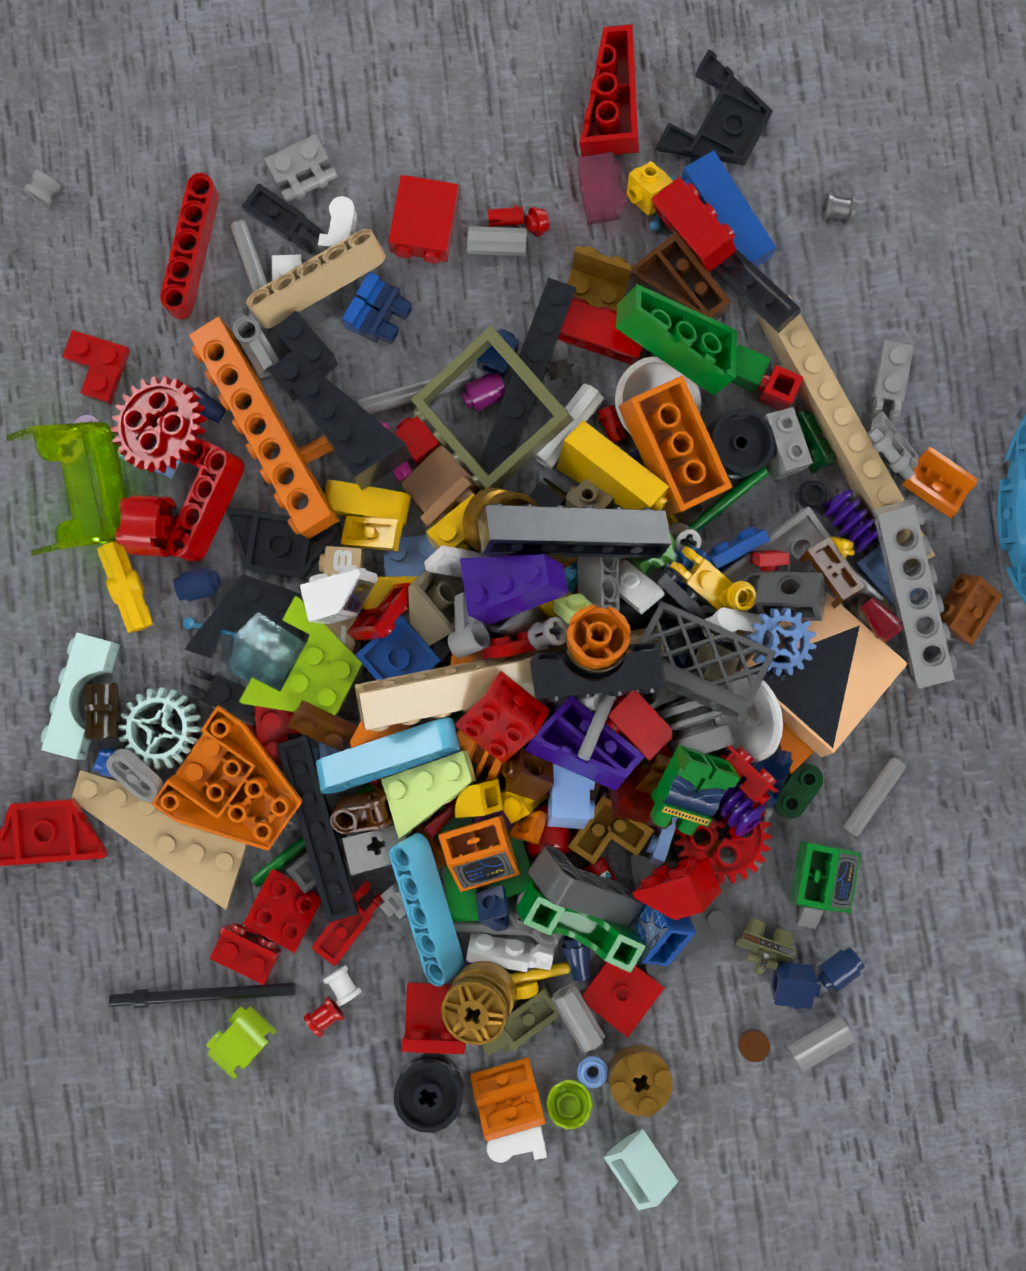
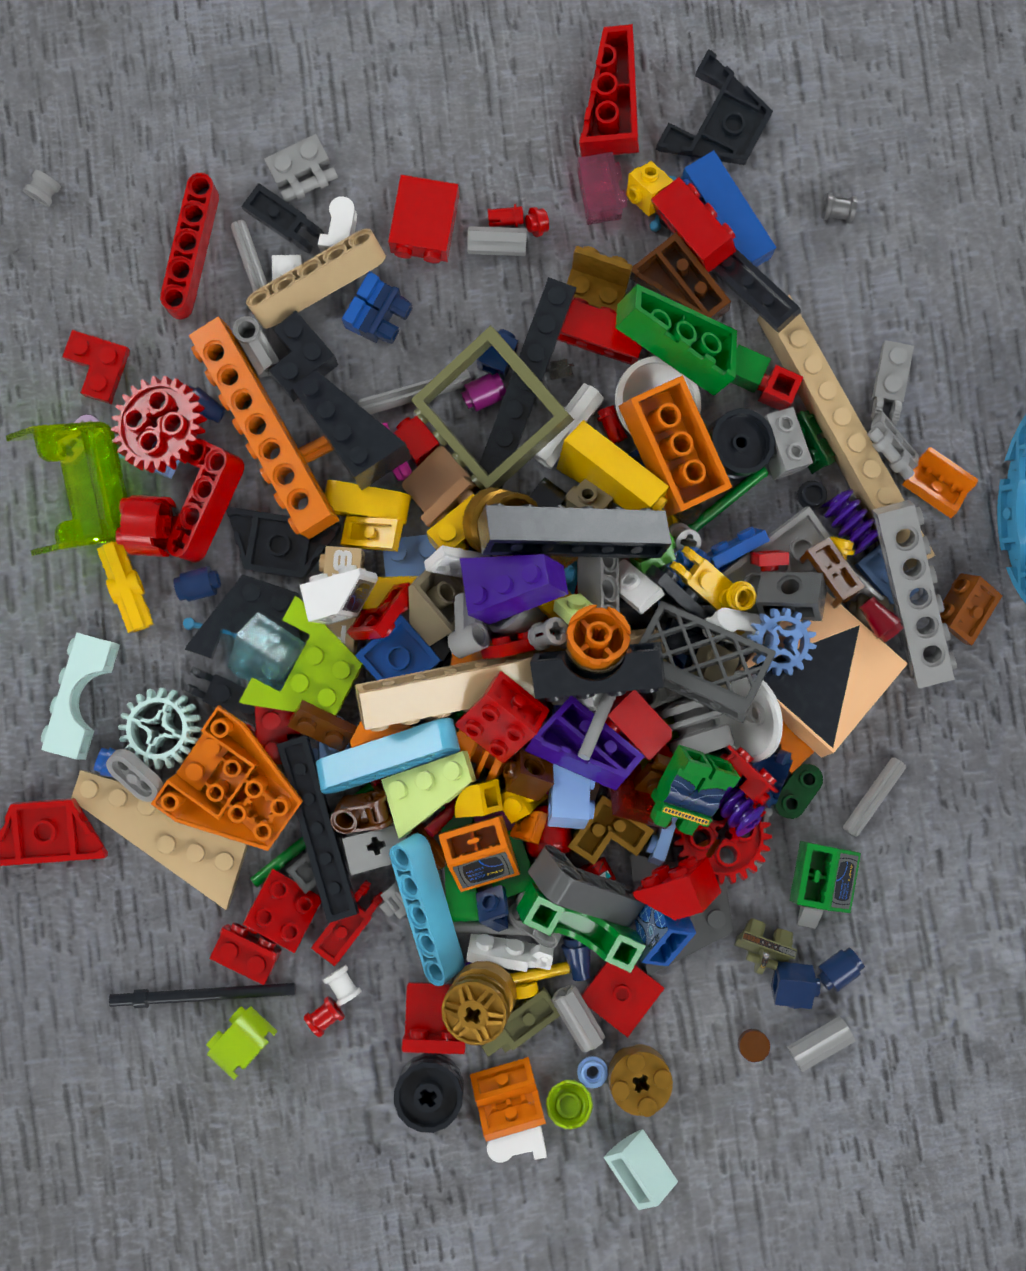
(101, 711): dark brown hips -> none

